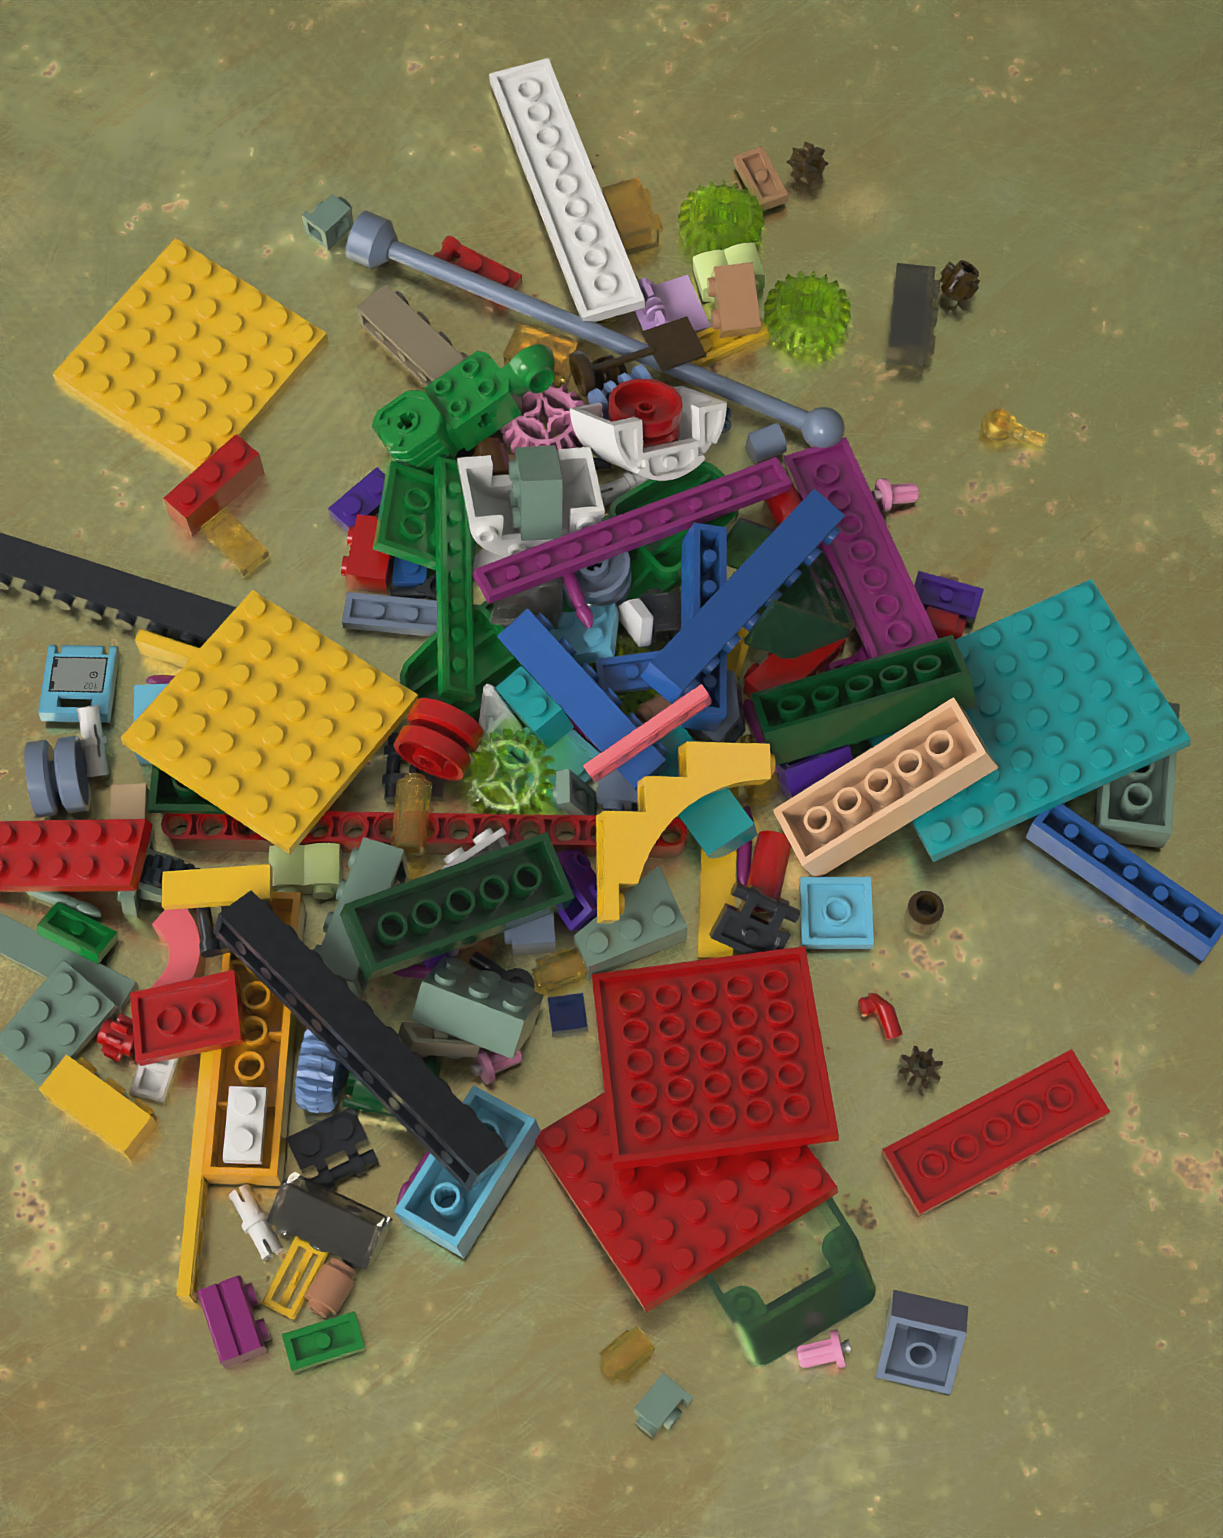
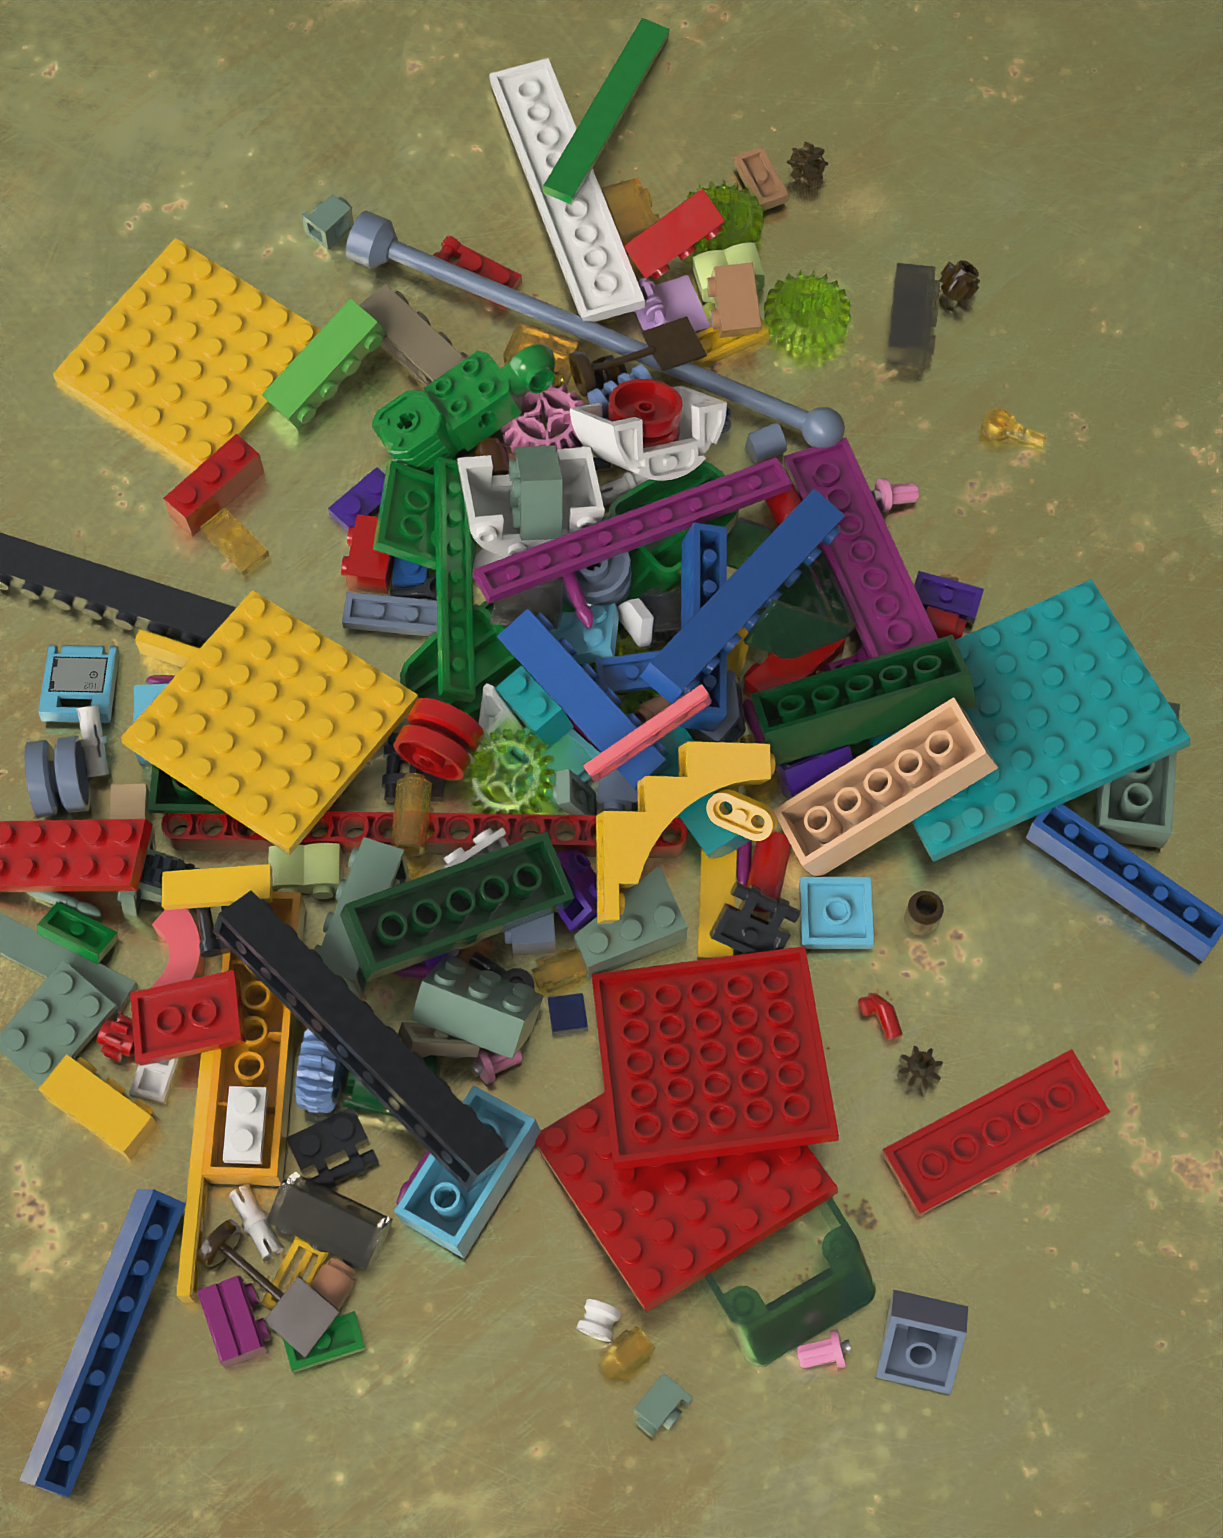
(102, 1343): none -> blue brick
(301, 1311): none -> piece
(324, 364): none -> bright green brick
(599, 1320): none -> white wheel
(605, 111): none -> green tile
(675, 235): none -> red brick
(743, 815): none -> yellow plate

